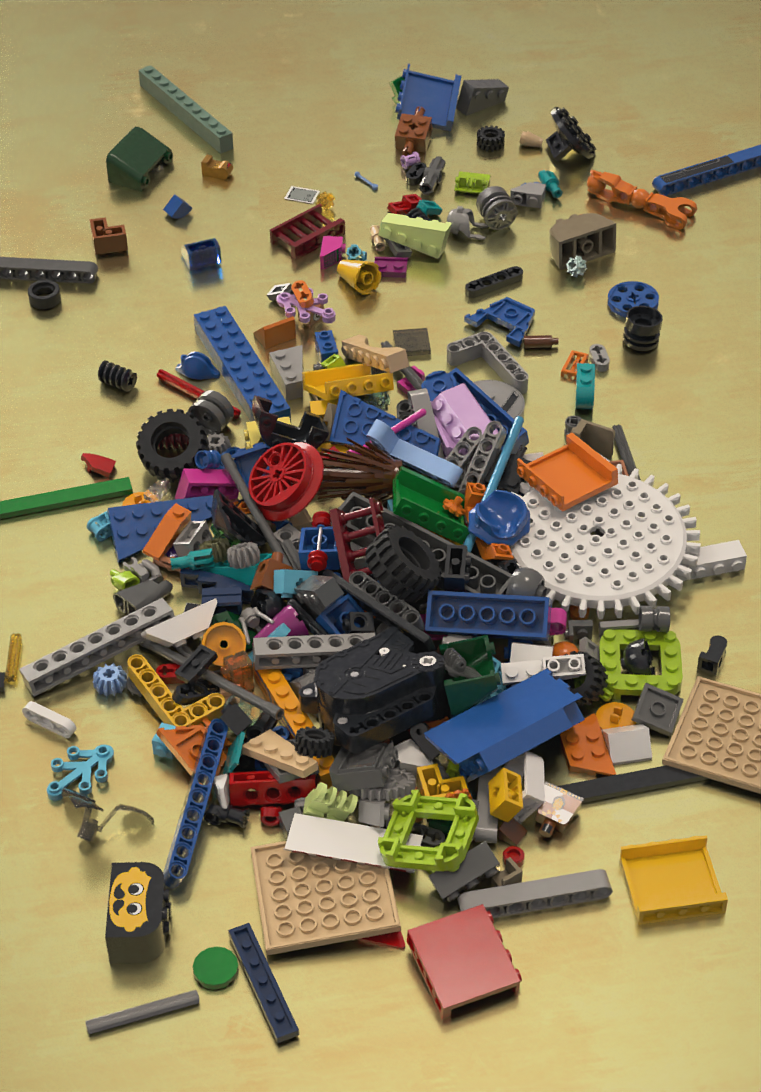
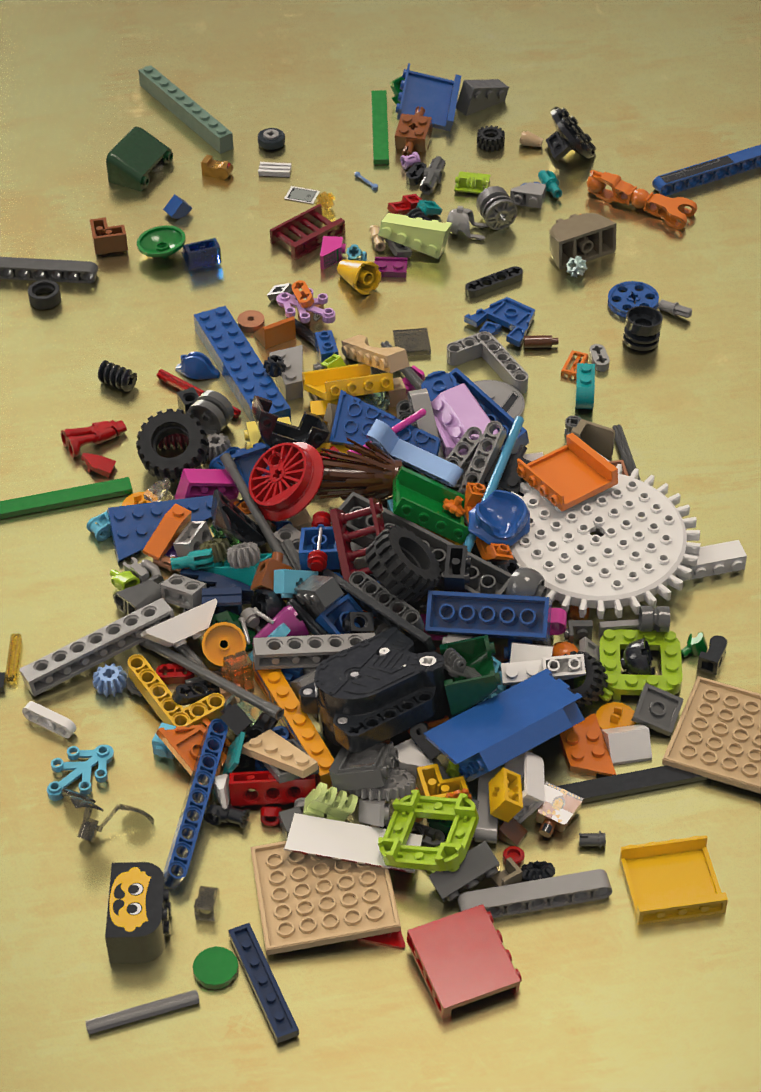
(97, 434): none -> red piece
(161, 241): none -> green dish
(182, 591): none -> light grey brick
(186, 398): none -> black brick
(196, 664): black plate -> none
(207, 900): none -> clear smoke leg
(208, 459): blue wheel -> none
(250, 321): none -> nougat piece
(271, 138): none -> black wheel
(274, 169): none -> white tile
(274, 366): none -> black gear
(304, 332): none -> black axle
(314, 742): black tyre -> none
(380, 127): none -> green tile
(398, 393): none -> tan brick
(491, 327): none -> blue tile
(537, 870): none -> black gear
(592, 839): none -> dark grey pin
(675, 308): none -> light grey axle
(695, 645): none -> green piece

